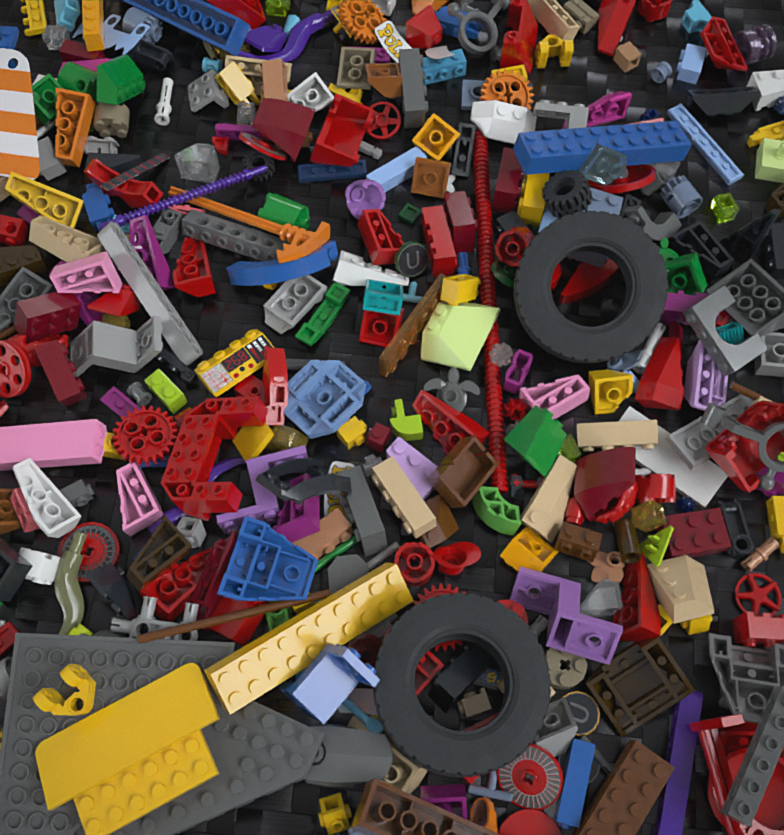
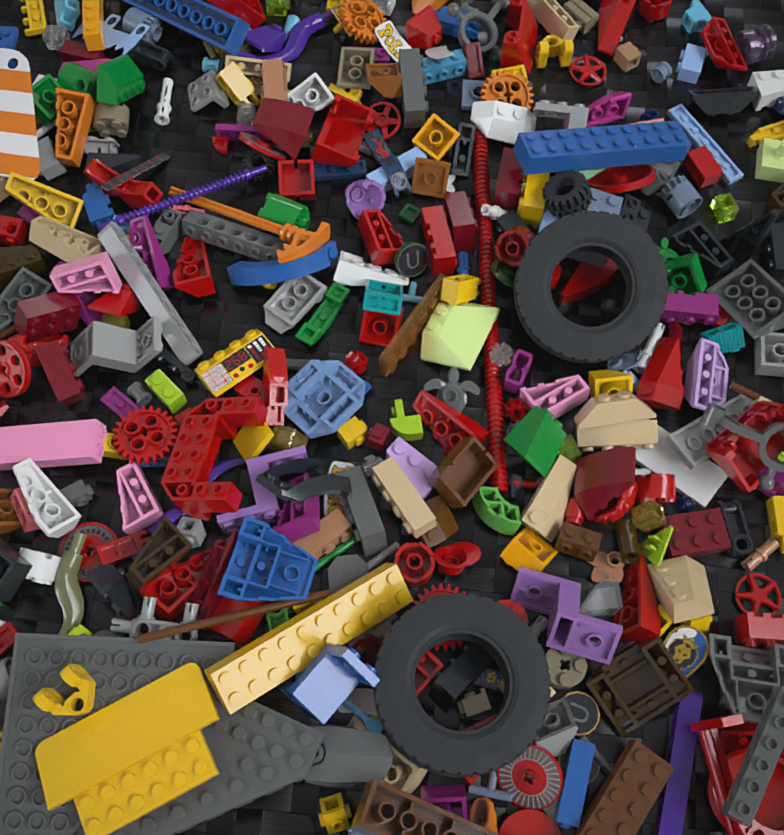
(121, 548): none -> red hinge
(198, 163): clear slope -> none
(297, 182): none -> red piece
(356, 362): none -> red gear
(388, 161): none -> piece
(474, 64): none -> dark red tile
(493, 211): none -> white pin
(587, 70): none -> red wheel
(604, 165): clear light blue tile -> none
(612, 409): none -> tan wedge
(663, 226): dark grey arch -> none
(687, 647): none -> shield
(702, 166): none -> red brick
(702, 320): arch -> none

